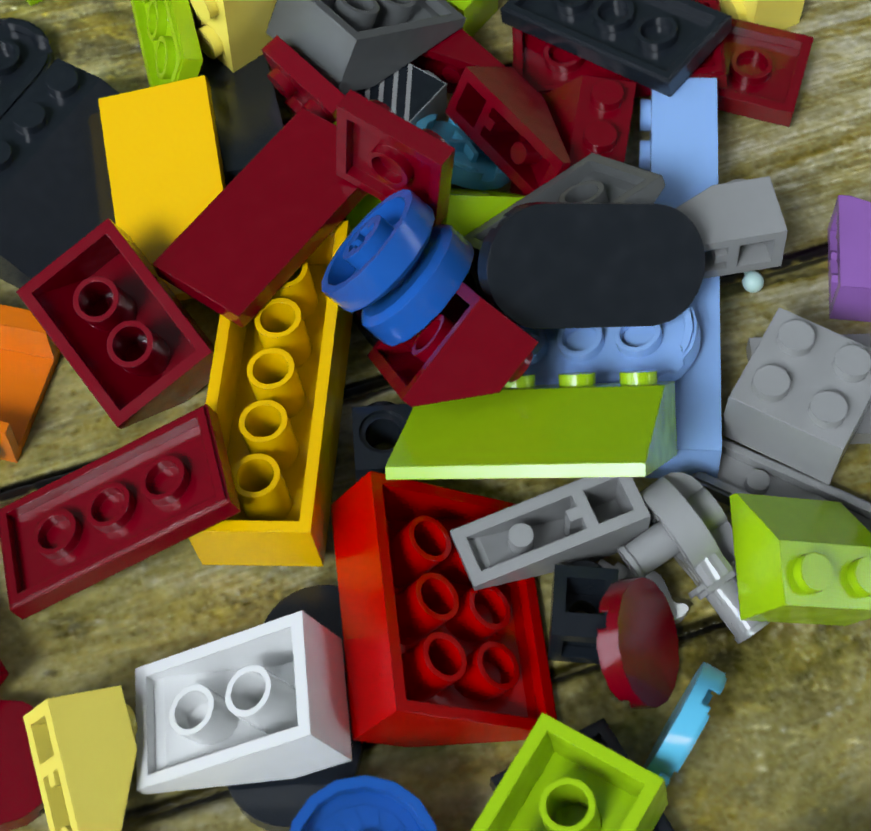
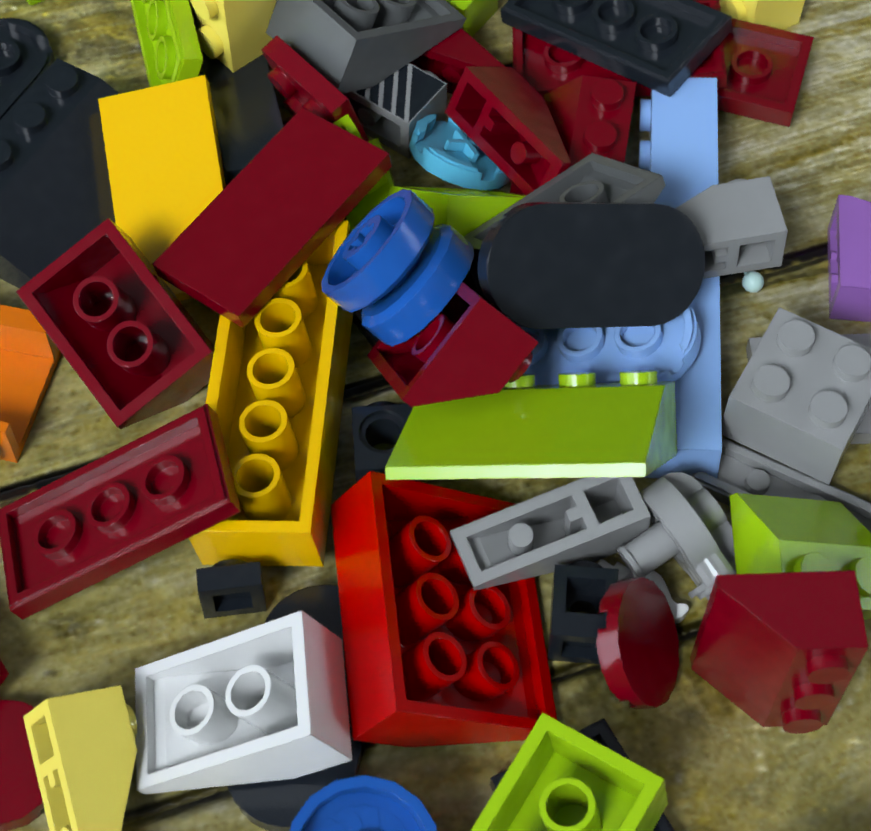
(231, 588): none -> black plate
(390, 154): dark red plate -> none
(685, 723): medium azure tile -> none
(782, 644): none -> dark red slope

